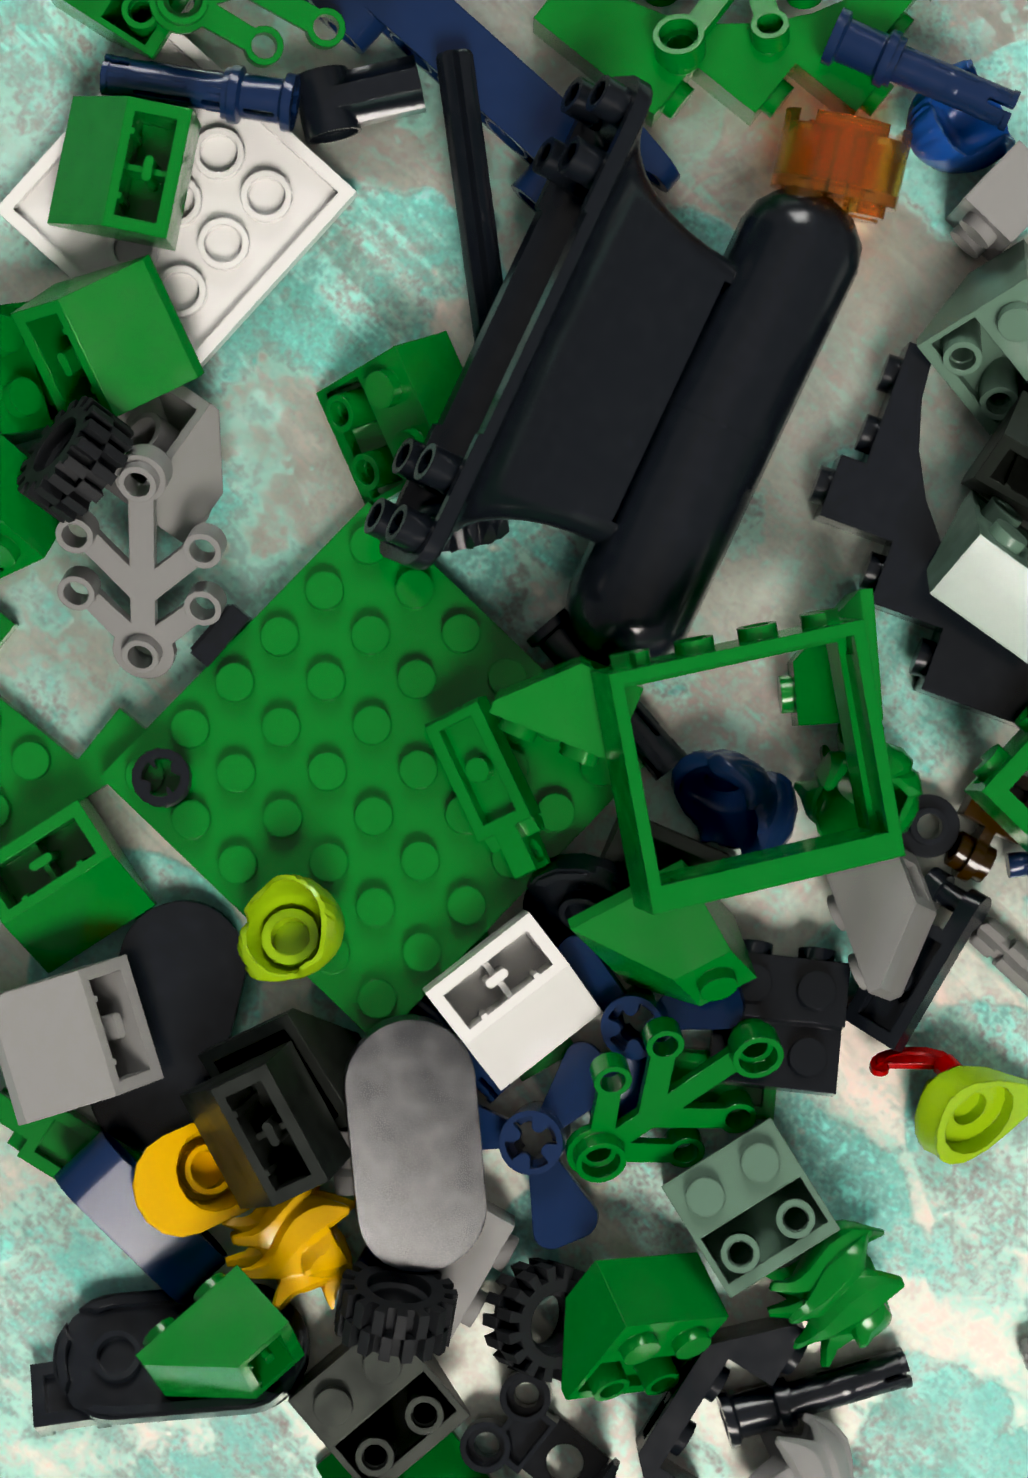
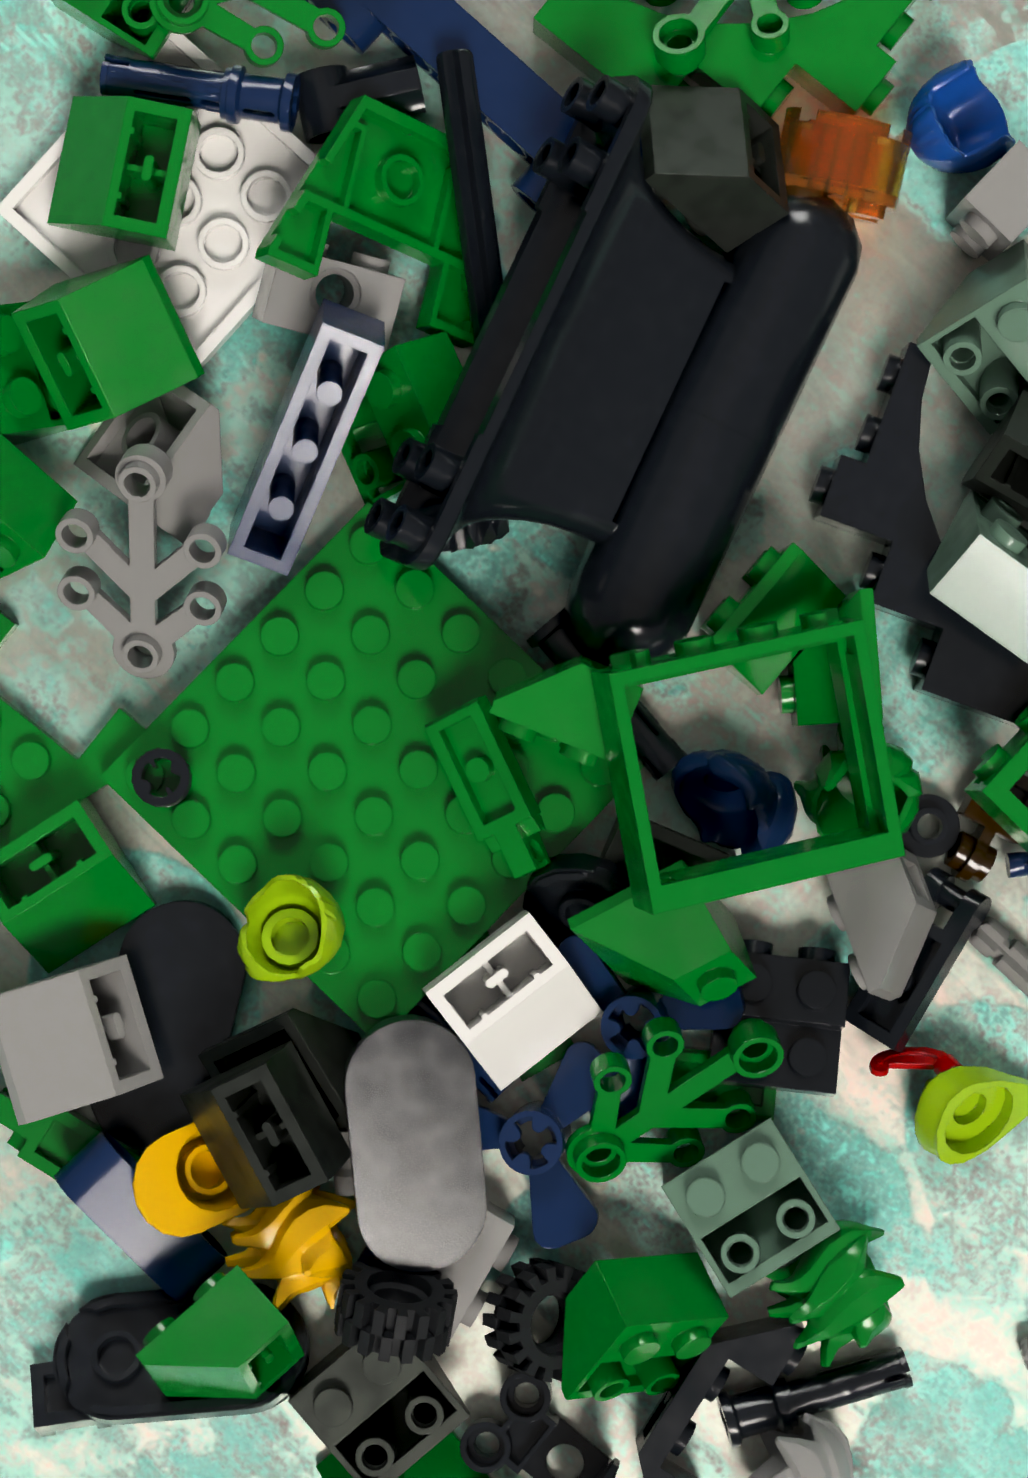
(75, 459): black tyre -> none
(220, 634): black tile -> none
(306, 436): none -> brick
(368, 288): none -> light grey brick
(391, 185): none -> green wing
(715, 161): none -> pearl dark grey slope
(779, 591): none -> green slope
(889, 59): dark blue pin -> none

